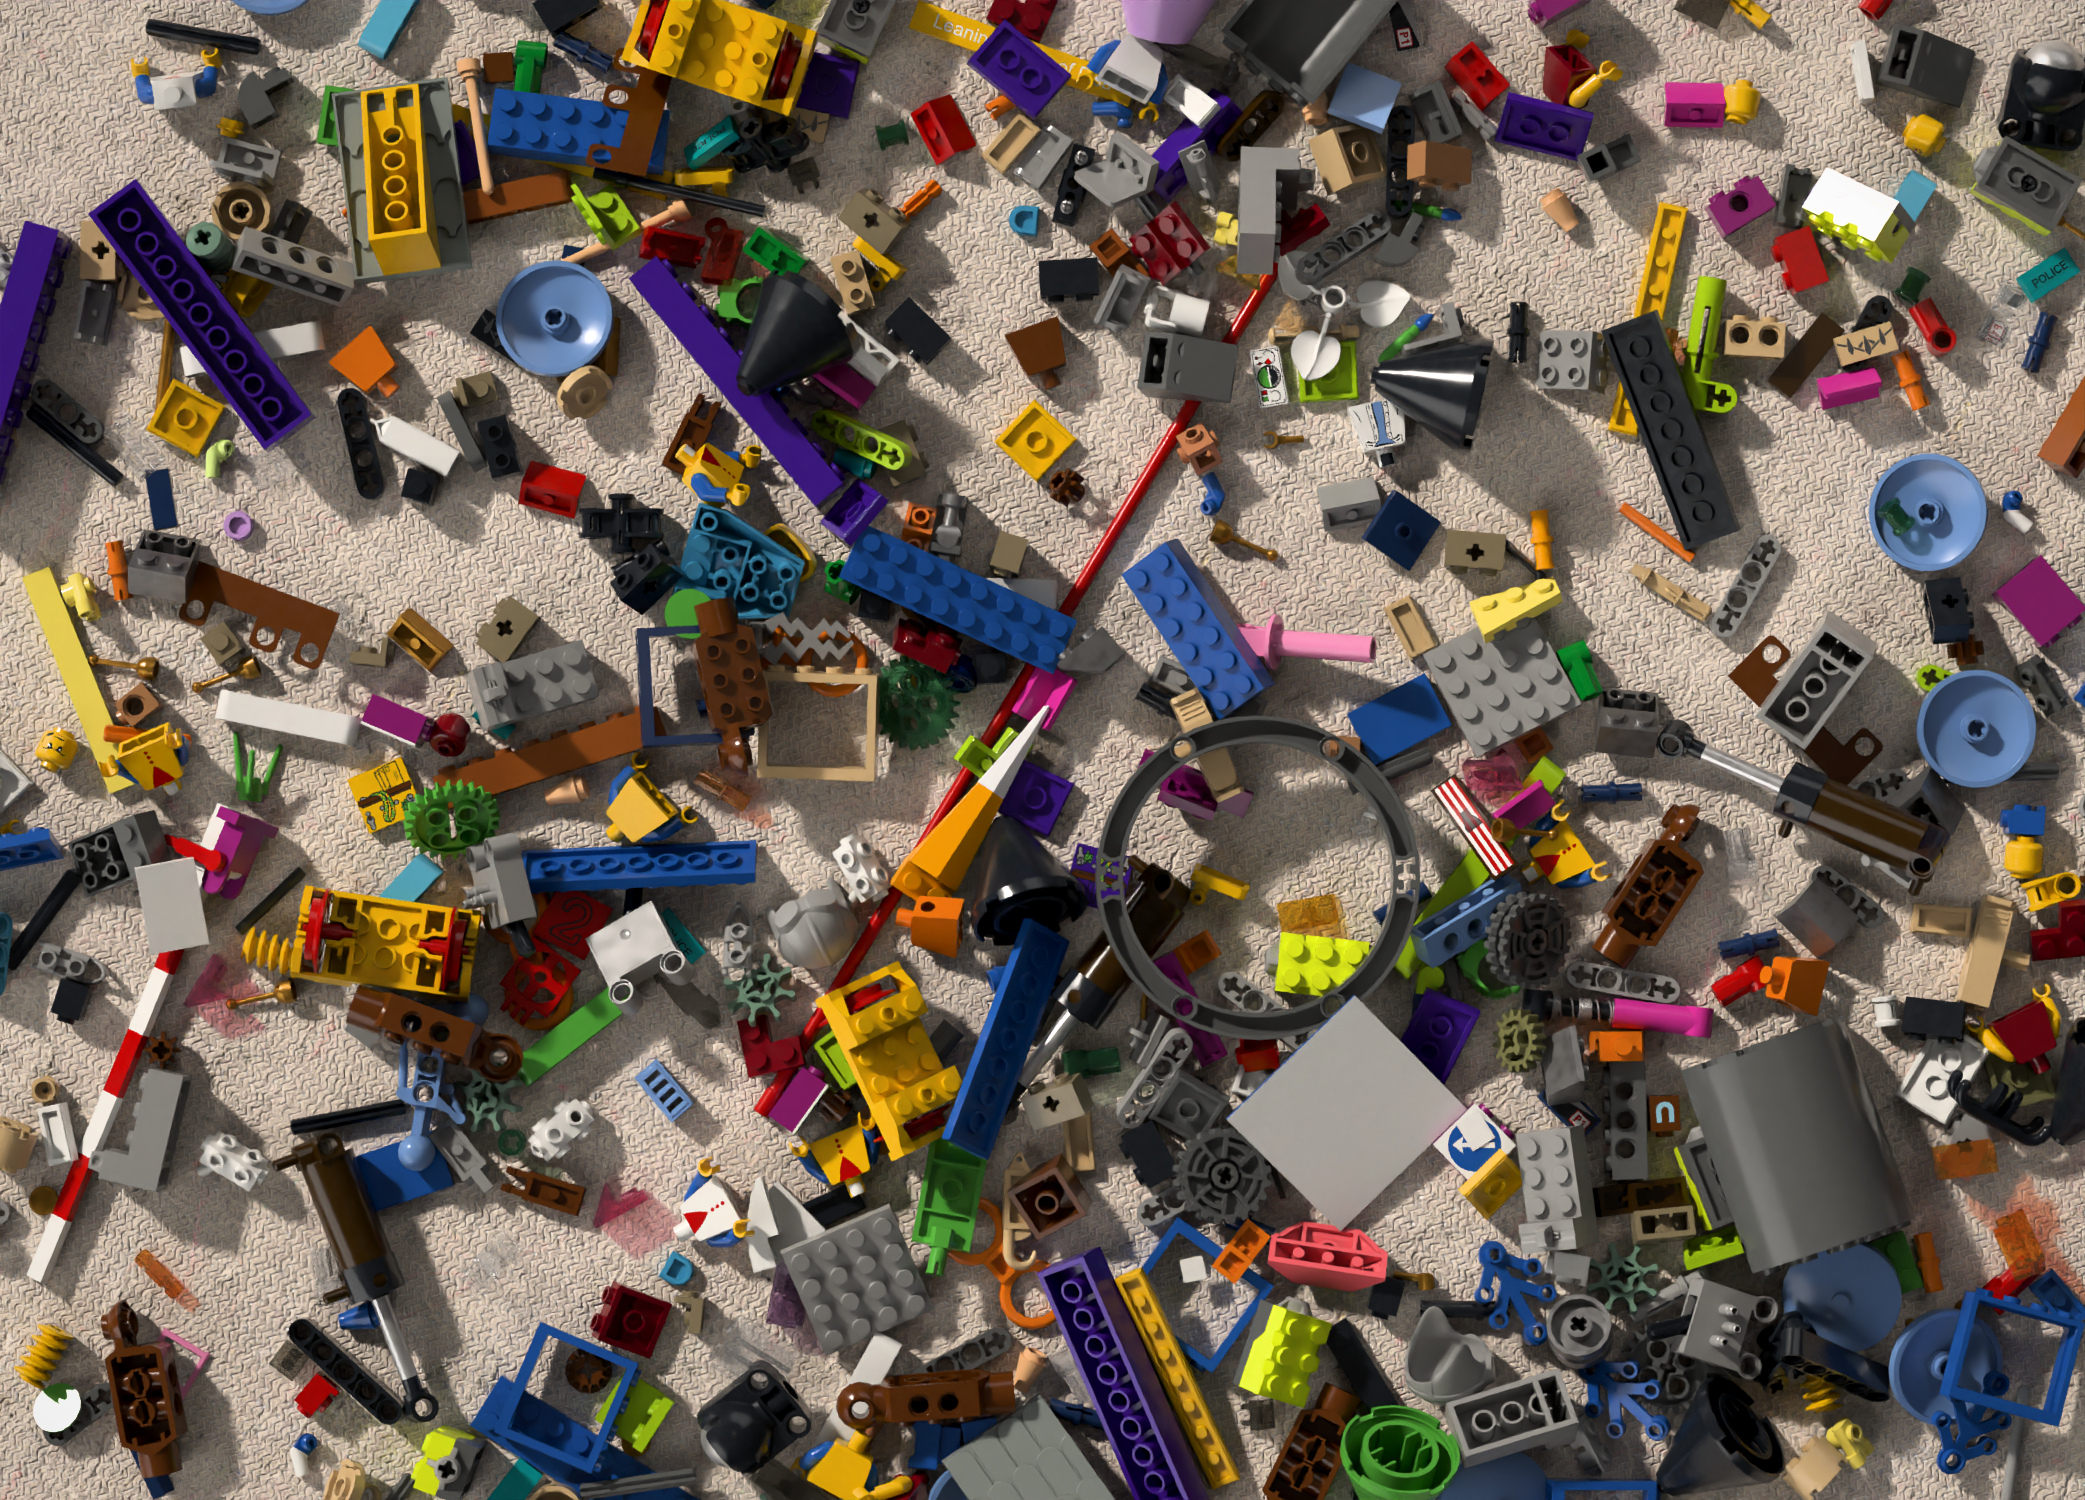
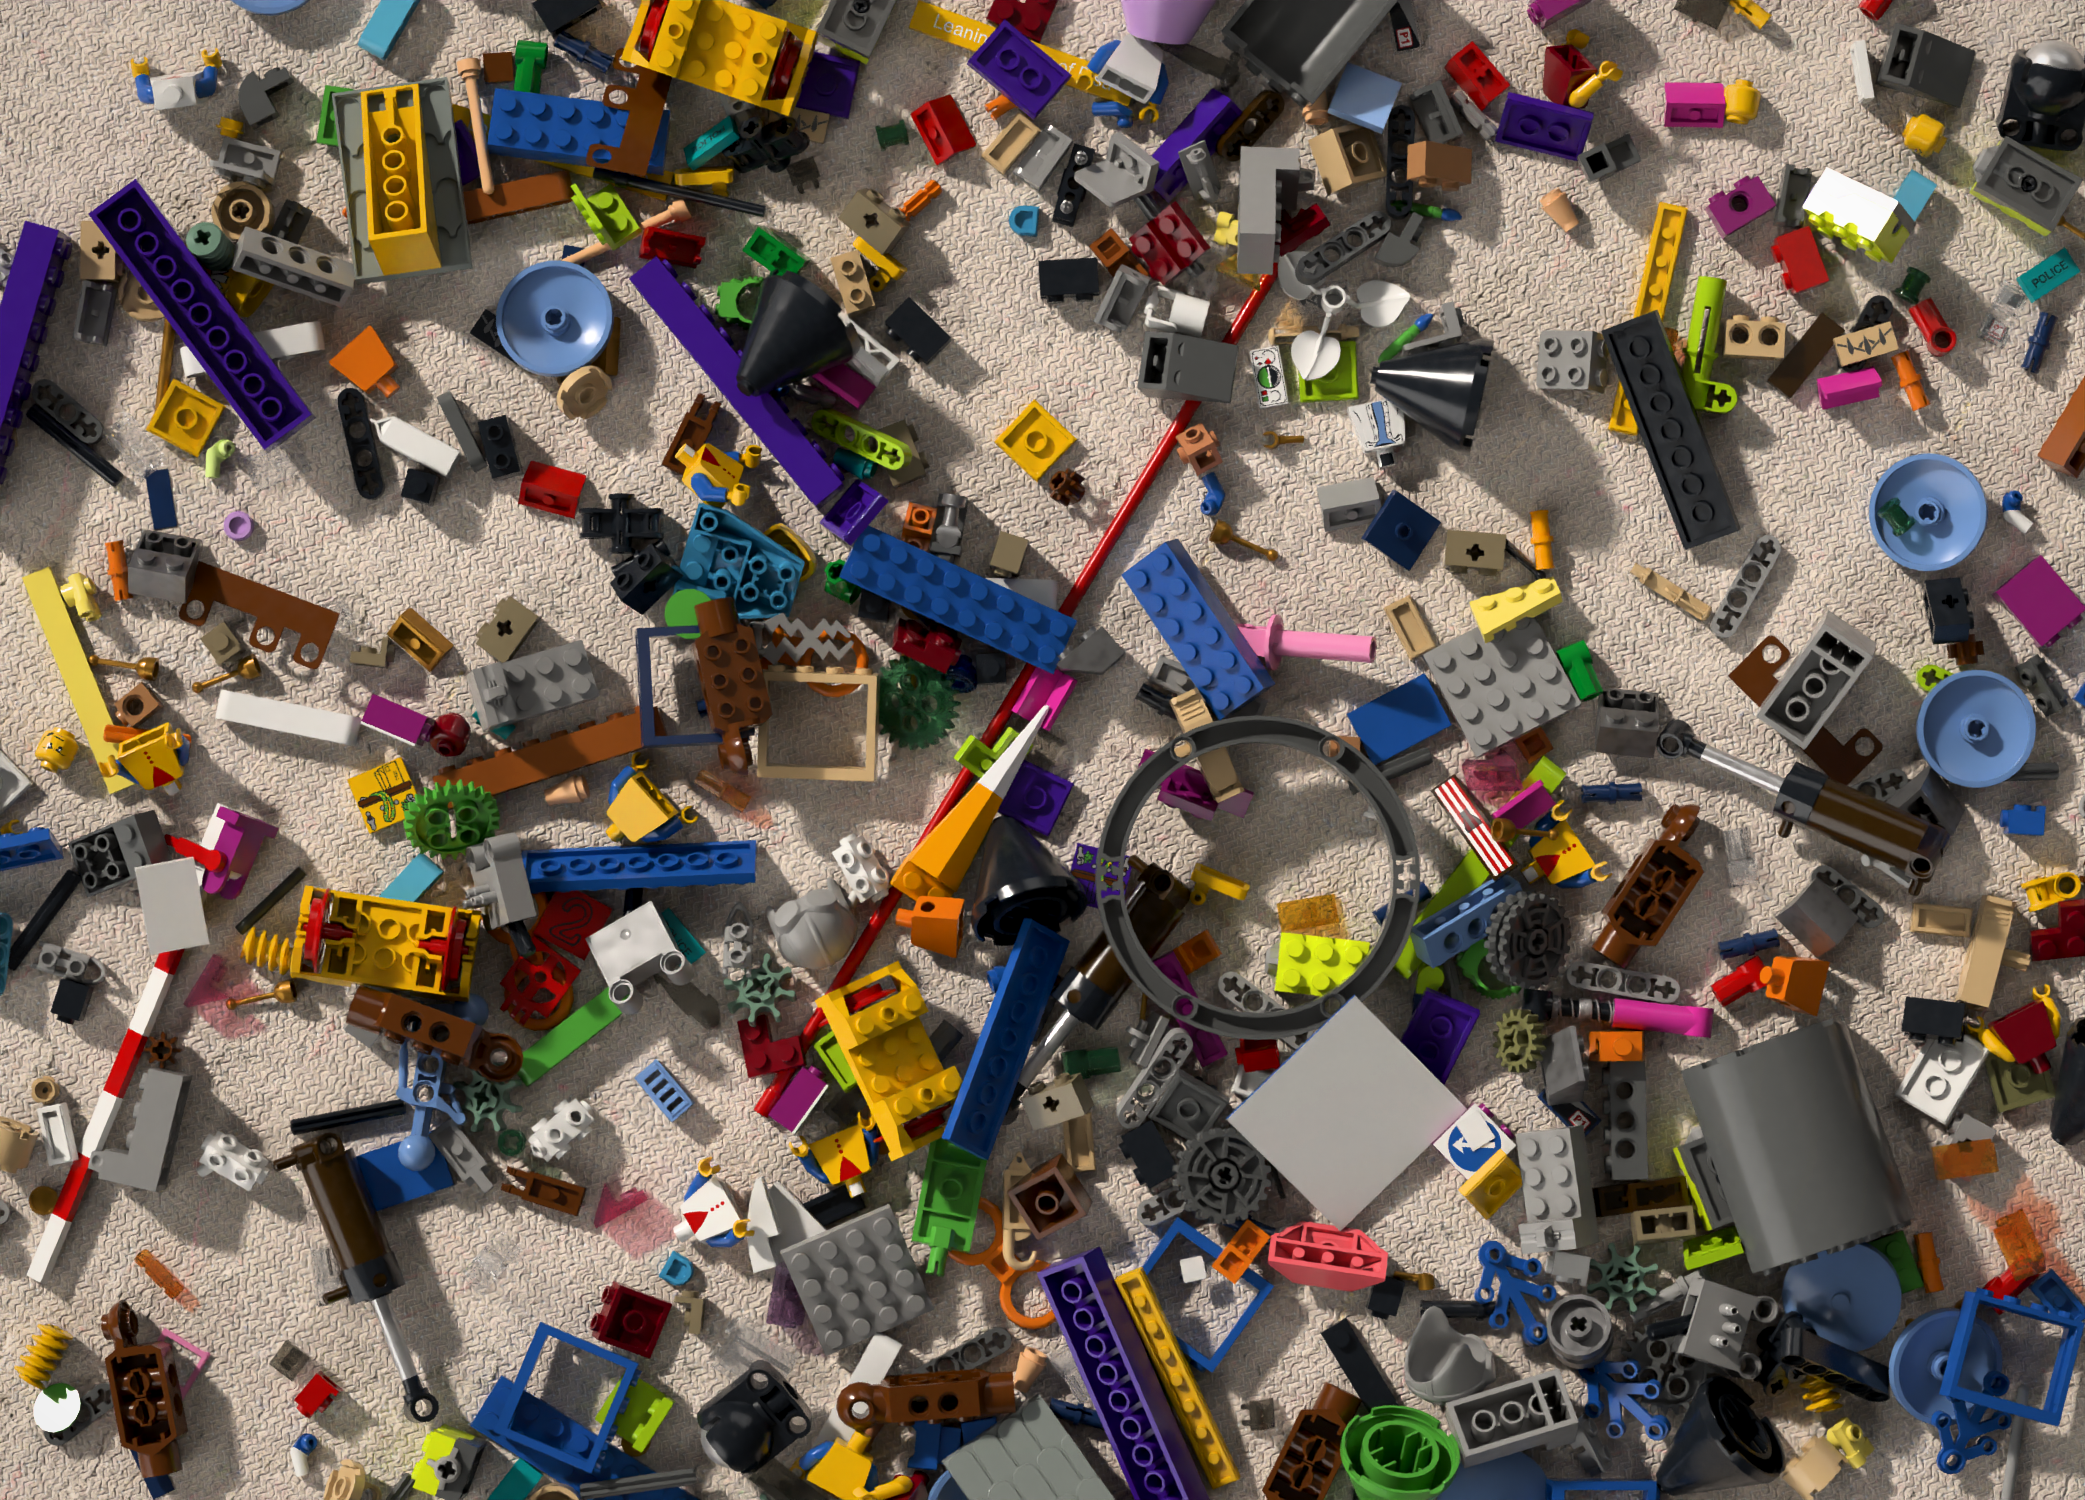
(203, 36): black axle -> none
(250, 787): bright green plant -> none
(332, 1368): black beam -> none
(359, 1318): blue cone -> none
(475, 390): dark tan bracket -> none
(580, 1381): reddish brown gear -> none
(722, 253): clear red hinge -> none
(834, 1105): reddish brown gear -> none
(1039, 351): reddish brown torso -> none
(1190, 101): white tile -> none
(1282, 1351): neon yellow piece -> none
(1518, 332): black pin -> none
(1656, 531): orange bar -> none
(1663, 1114): reddish brown brick -> none
(1885, 1011): white bush -> none
(1998, 1115): black piece -> none
(2023, 857): yellow head -> none

